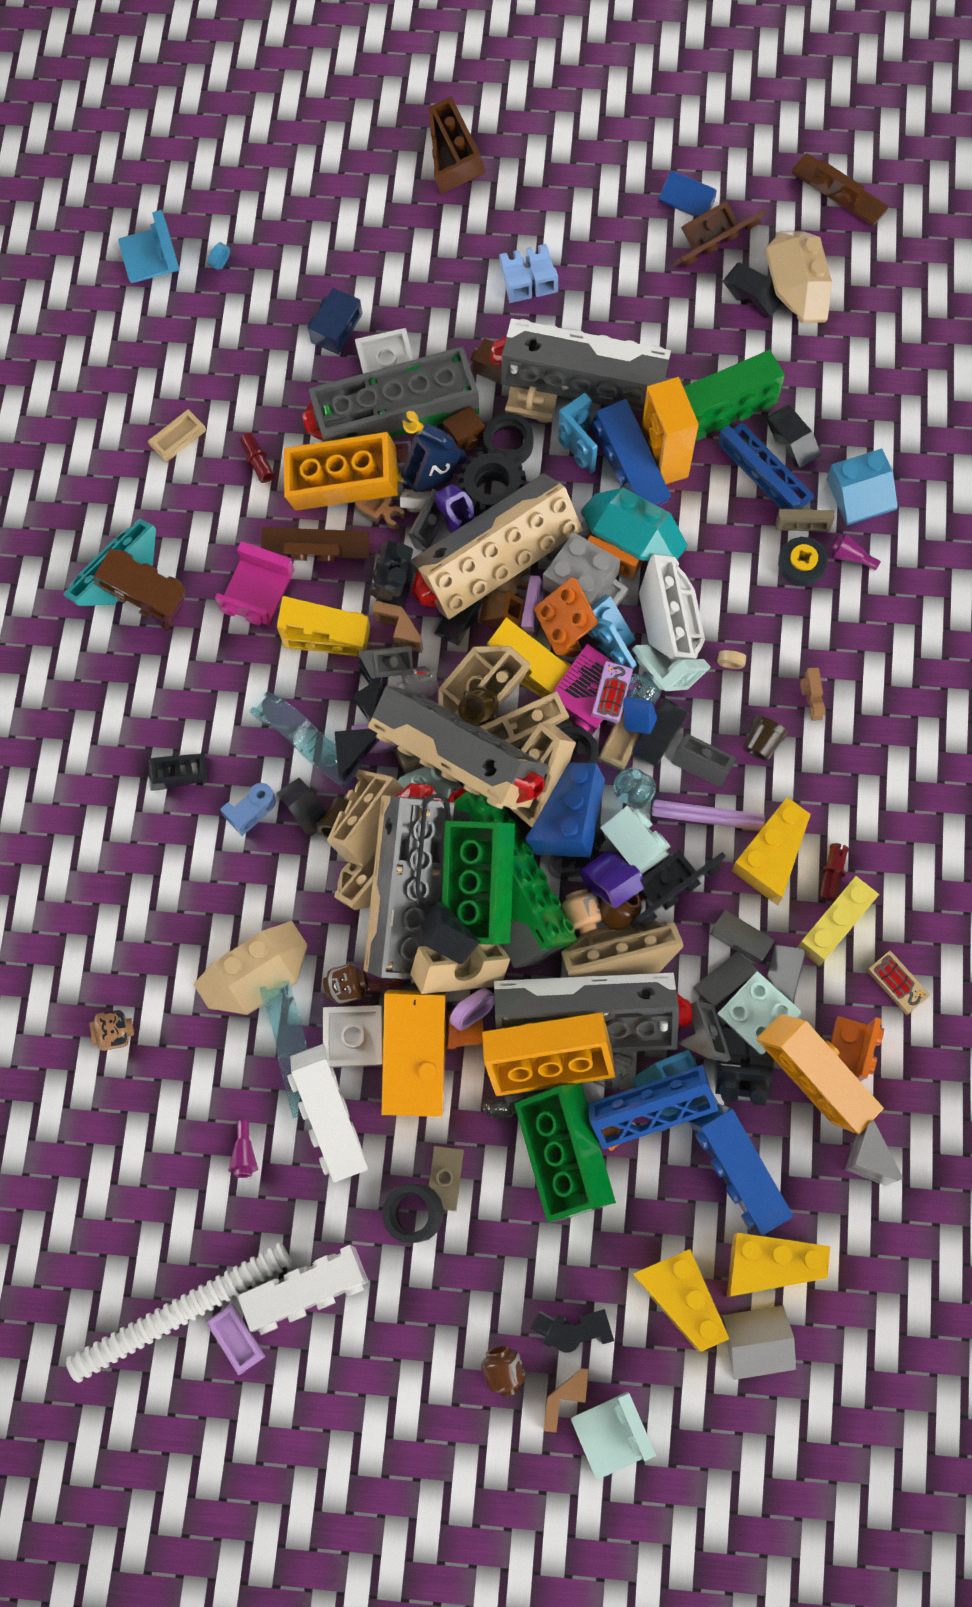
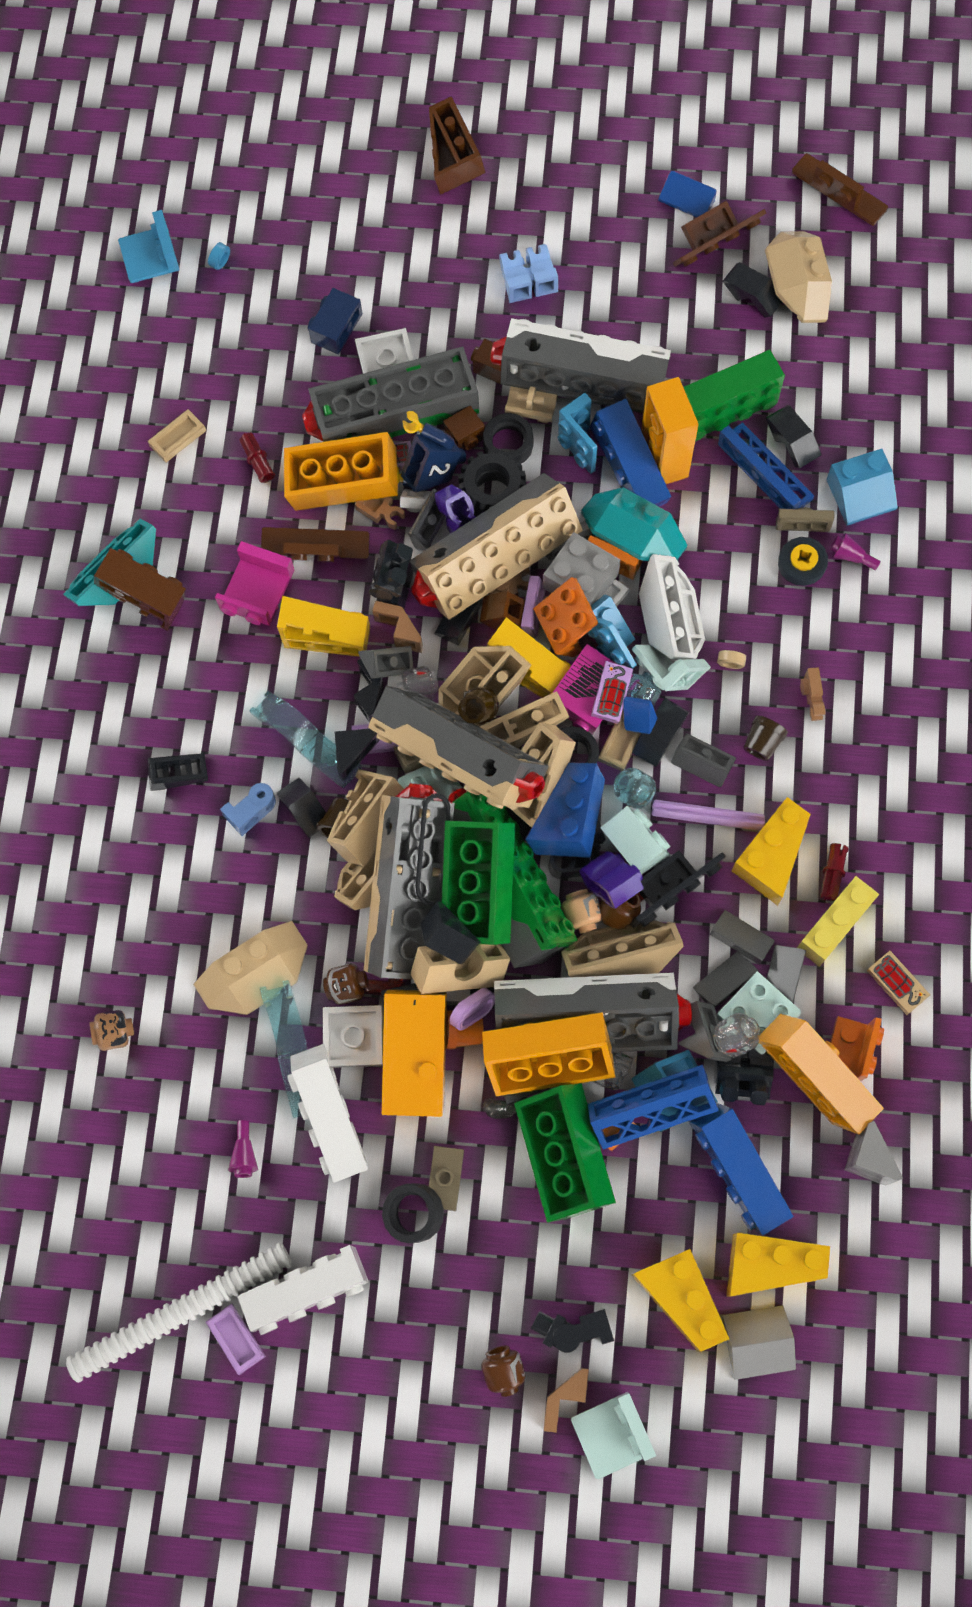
(736, 1035): none -> clear head

